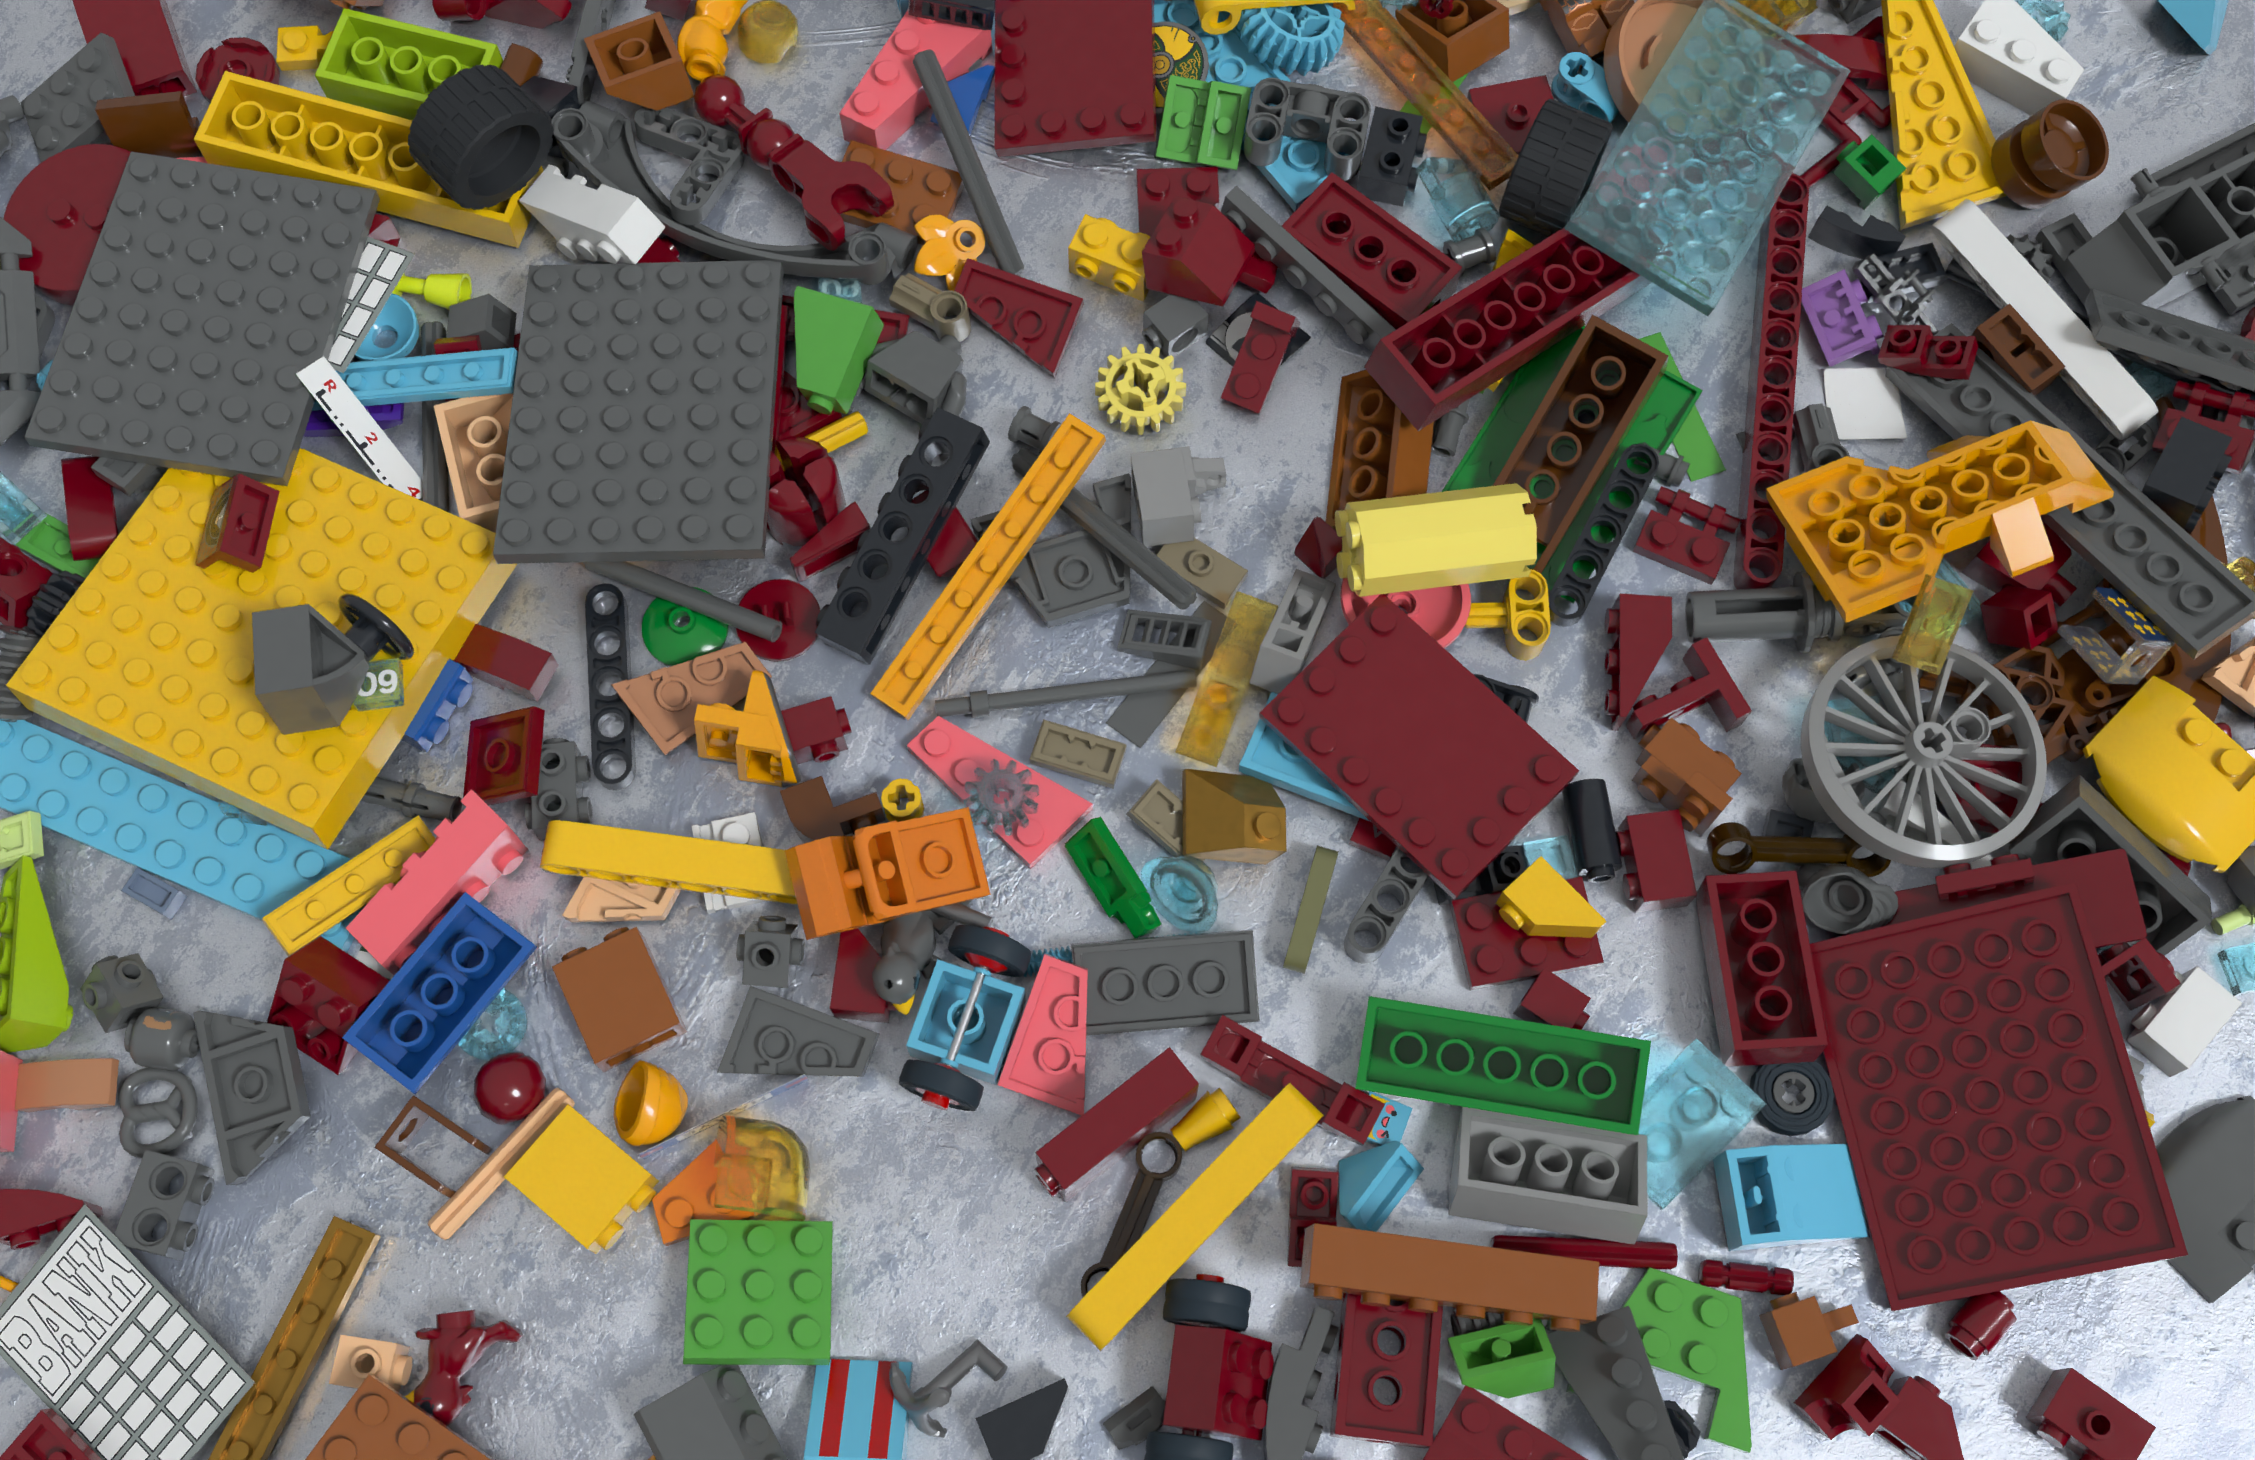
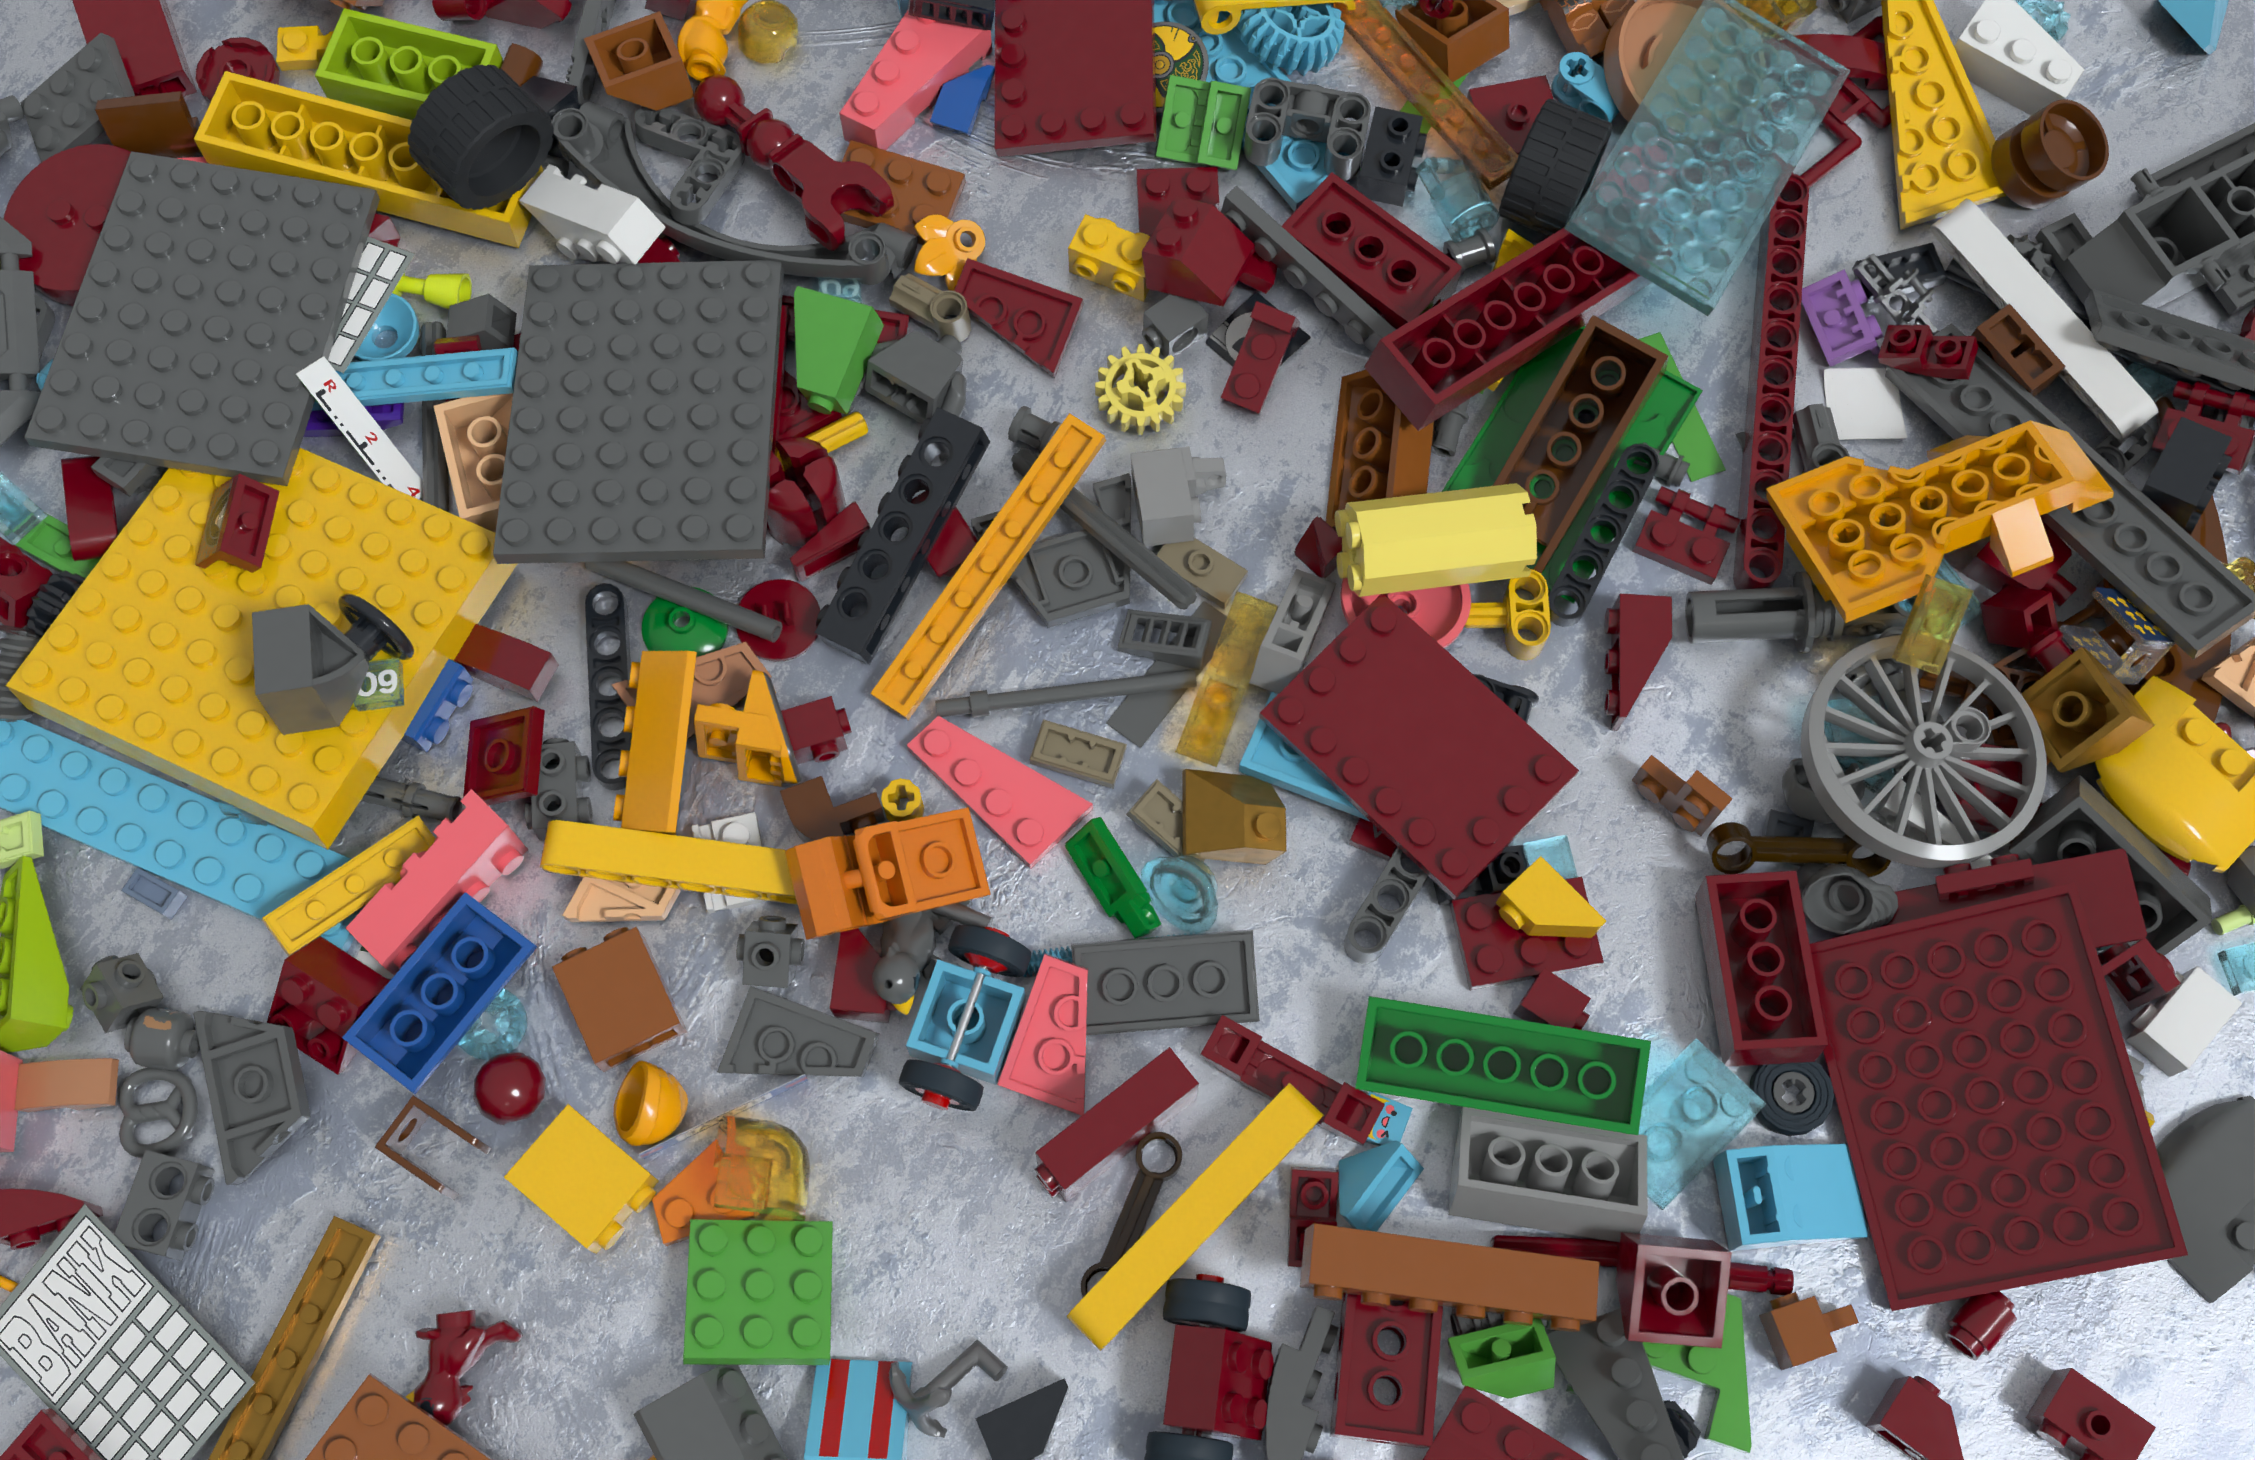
(361, 1356): light nougat brick -> none
(492, 1171): light nougat axle -> none
(657, 742): none -> light orange slope
(967, 162): dark grey axle -> none
(1020, 797): clear light blue gear -> none
(1137, 1419): dark grey piece -> none
(1205, 1120): yellow cone -> none
(1310, 909): olive beam -> none
(1592, 829): black brick -> none
(1656, 861): dark red brick -> none
(1673, 1289): none -> dark red slope
(1683, 753): dark orange brick -> none
(1708, 684): dark red bracket -> none
(1843, 235): black slope -> none
(1850, 1391): dark red brick -> none
(1868, 169): green brick -> none
(2050, 651): none -> dark red bush
(2084, 712): none -> pearl gold slope

